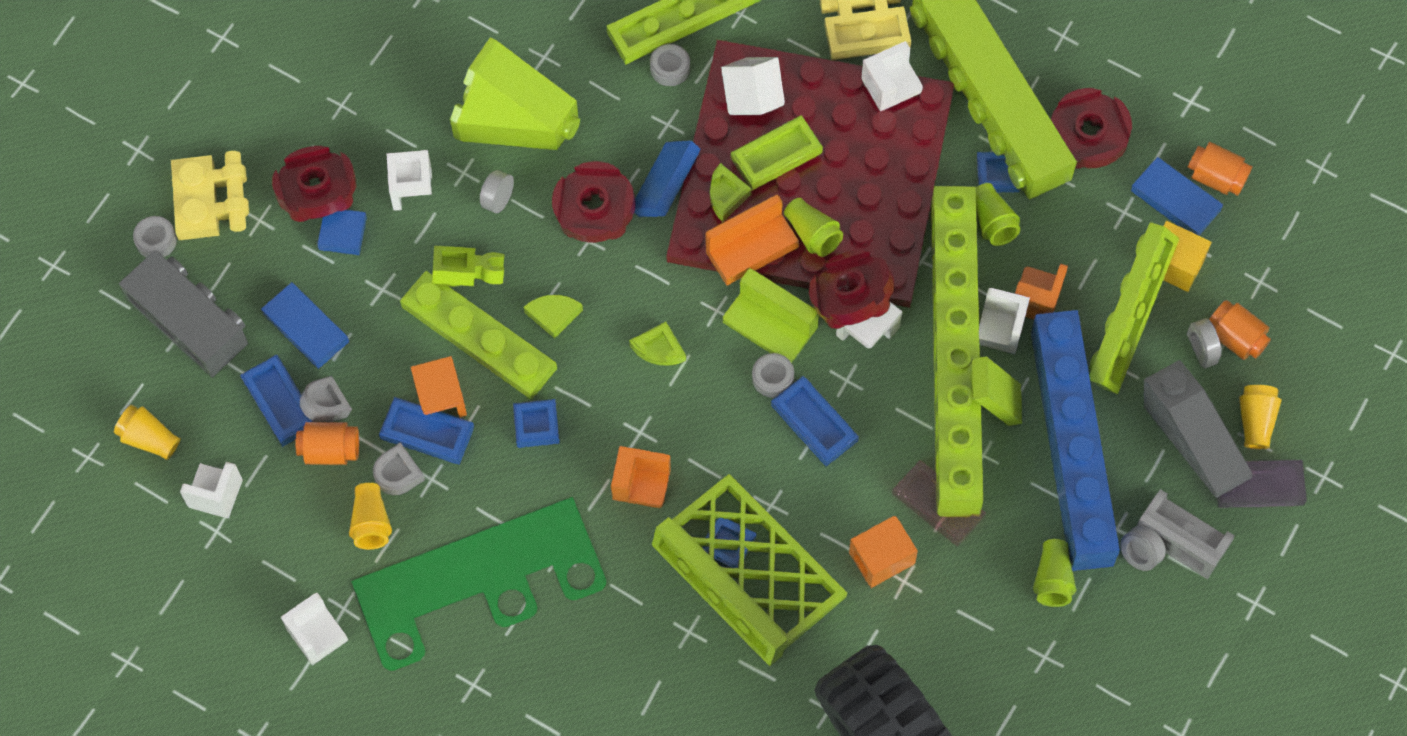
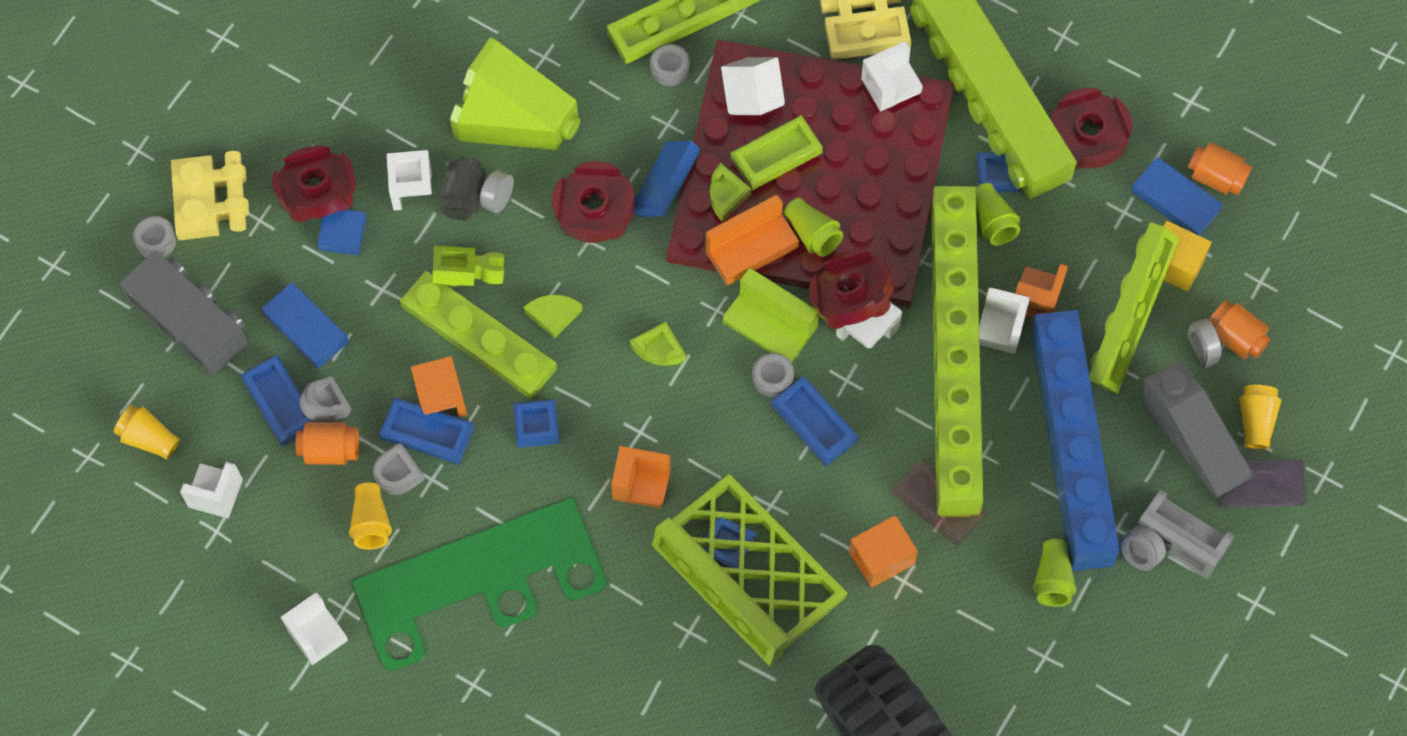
(462, 188): none -> clear smoke brick
(996, 391): lime tile -> none

